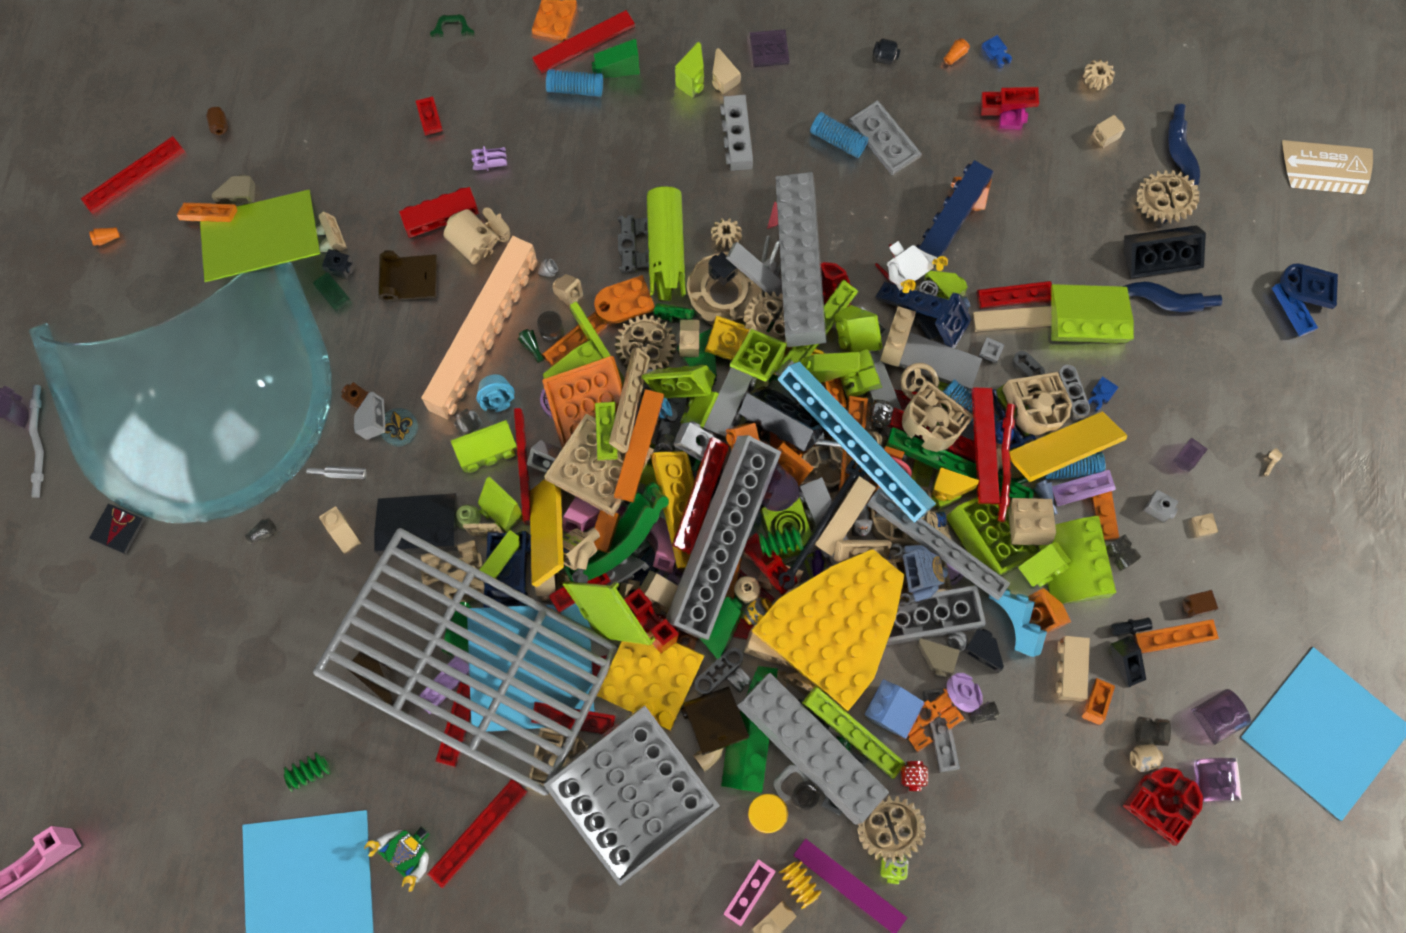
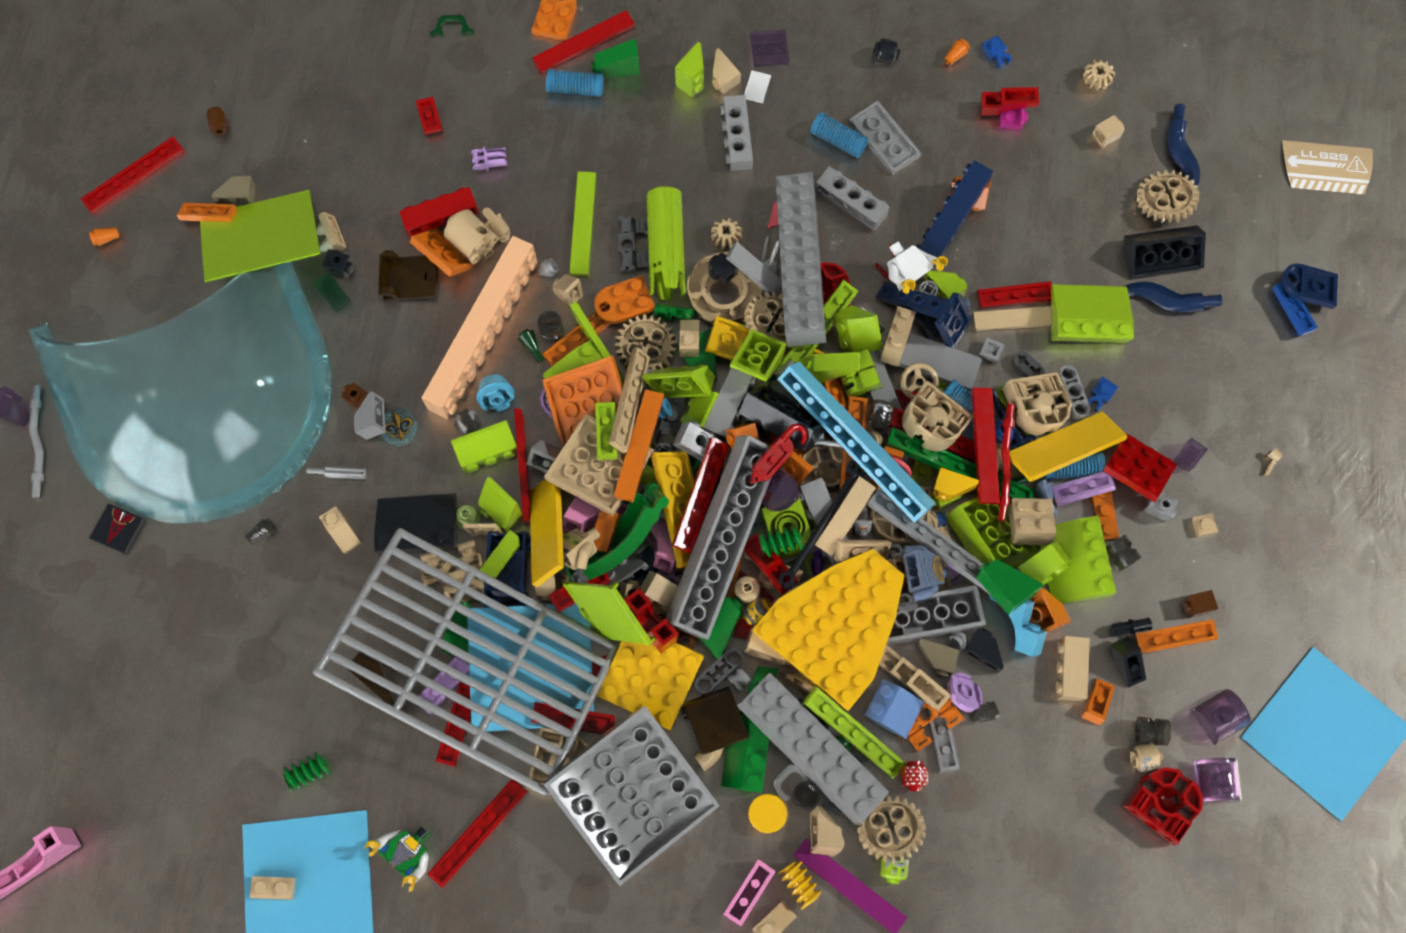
(272, 888): none -> tan plate
(441, 252): none -> orange plate
(583, 224): none -> lime tile
(757, 86): none -> white sticker
(776, 454): none -> red plate
(825, 833): none -> tan slope
(855, 207): none -> light grey brick
(913, 679): none -> tan slope
(1007, 584): none -> green slope
(1140, 467): none -> red plate

